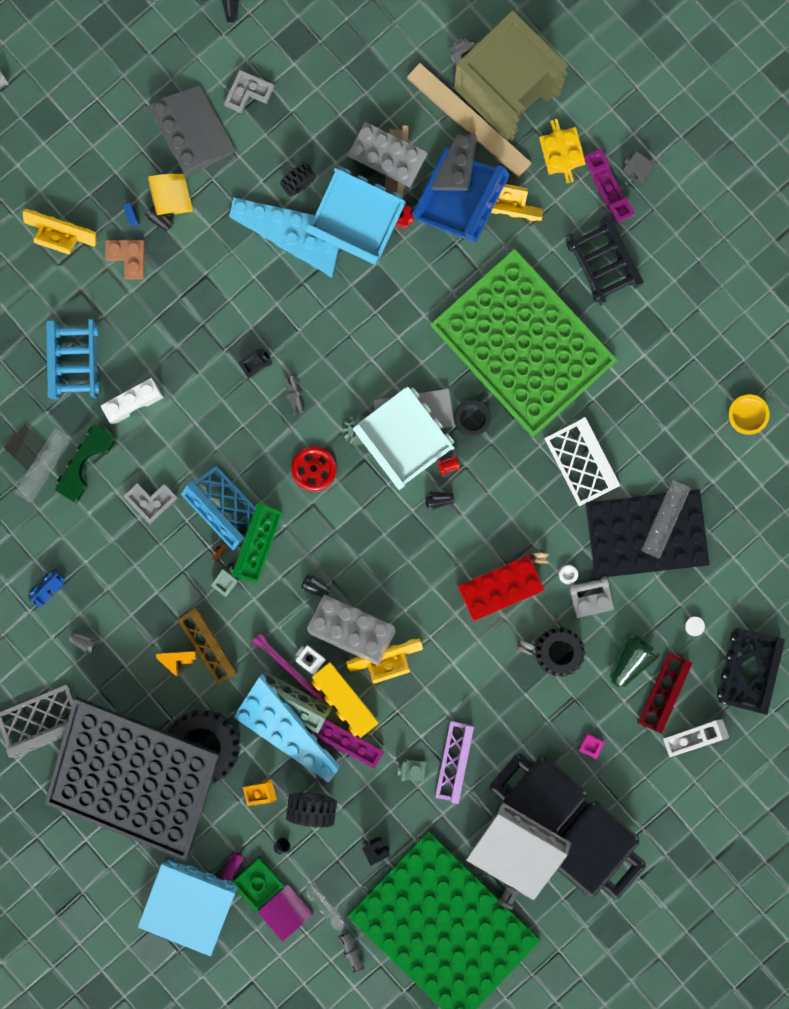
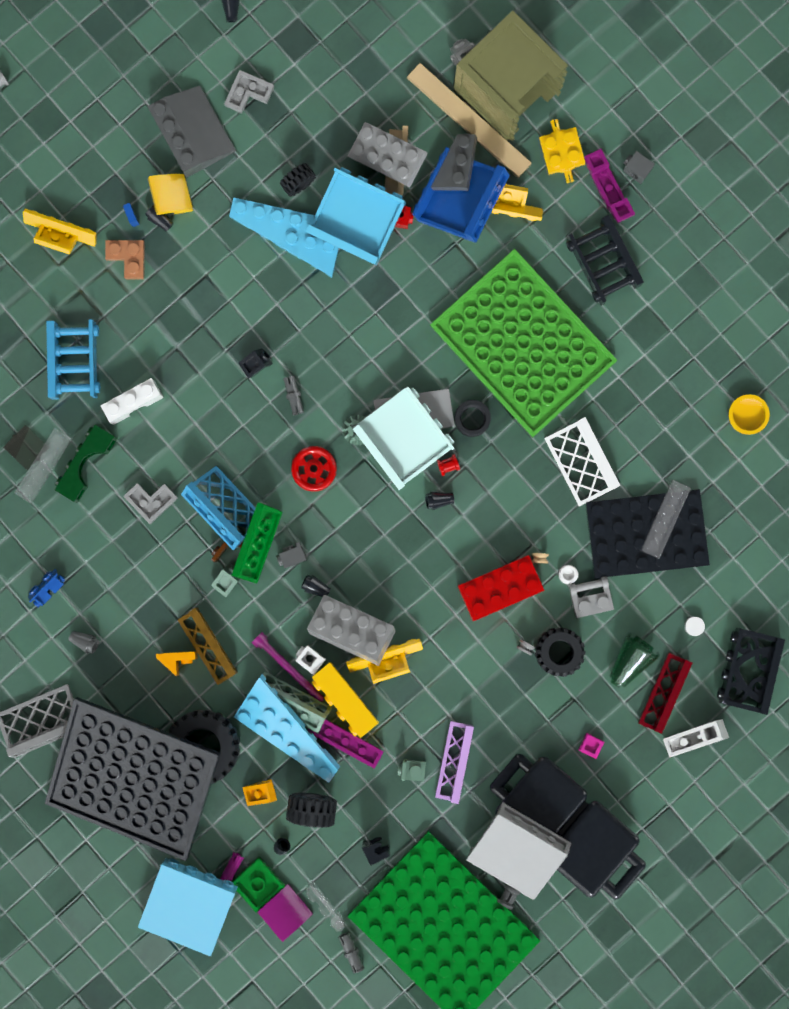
(291, 556): none -> dark grey brick

